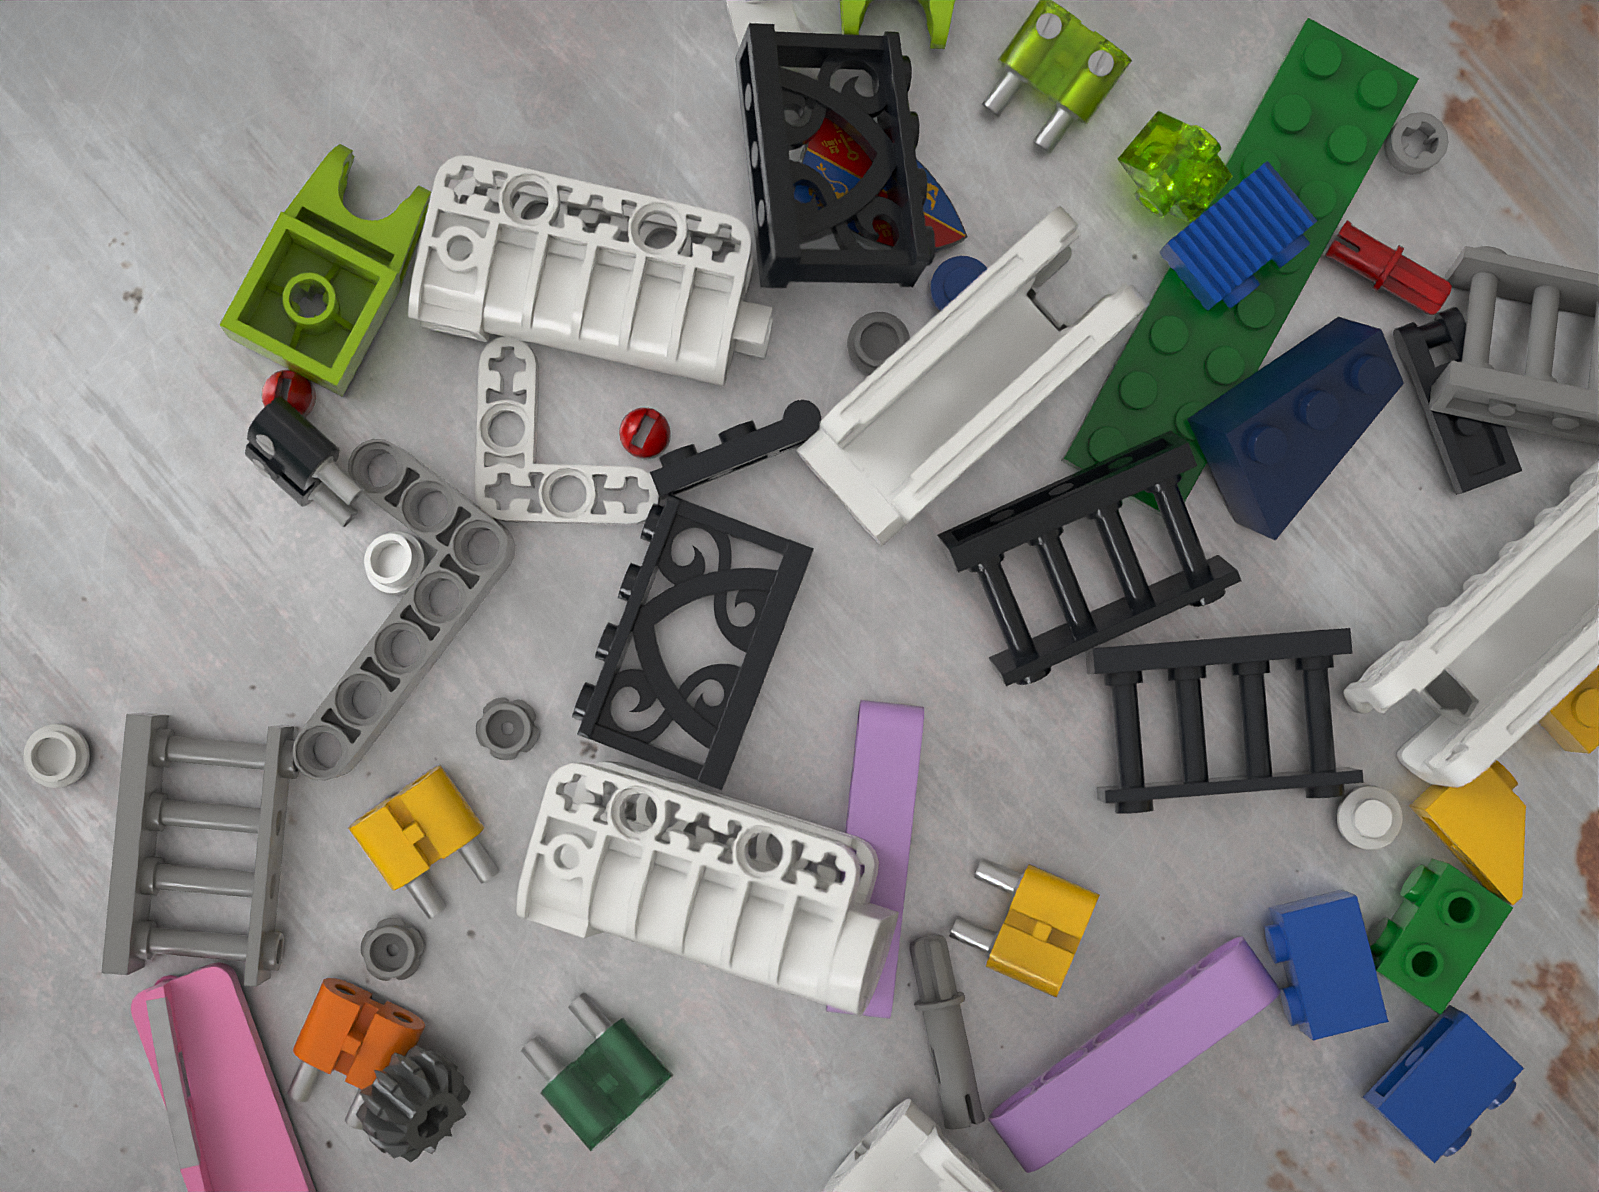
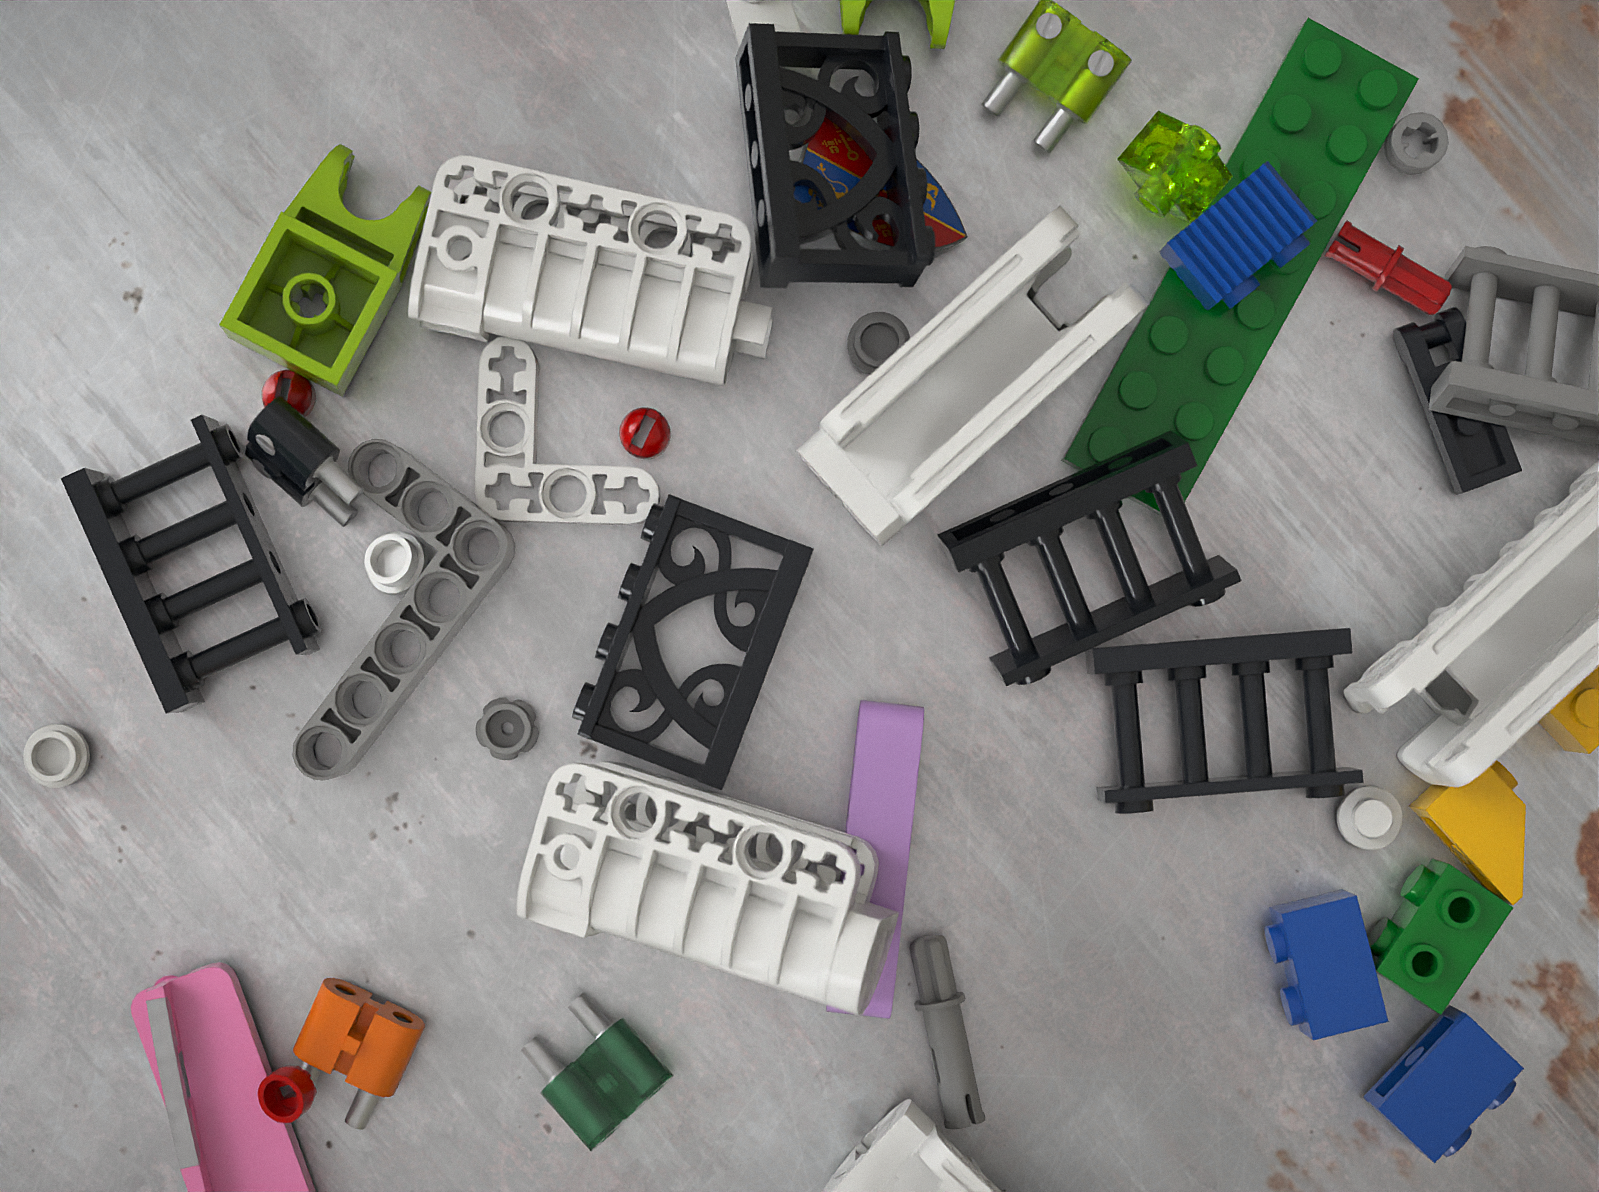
(128, 558): none -> black fence
(139, 874): light grey fence -> none
(293, 1105): none -> red hinge
(375, 953): light grey plate -> none
(413, 1103): dark grey gear -> none
(418, 829): yellow piece -> none
(738, 449): black plate -> none
(953, 278): blue plate -> none
(1039, 929): yellow piece -> none
(1134, 1054): lavender beam -> none
(1295, 422): dark blue wedge -> none

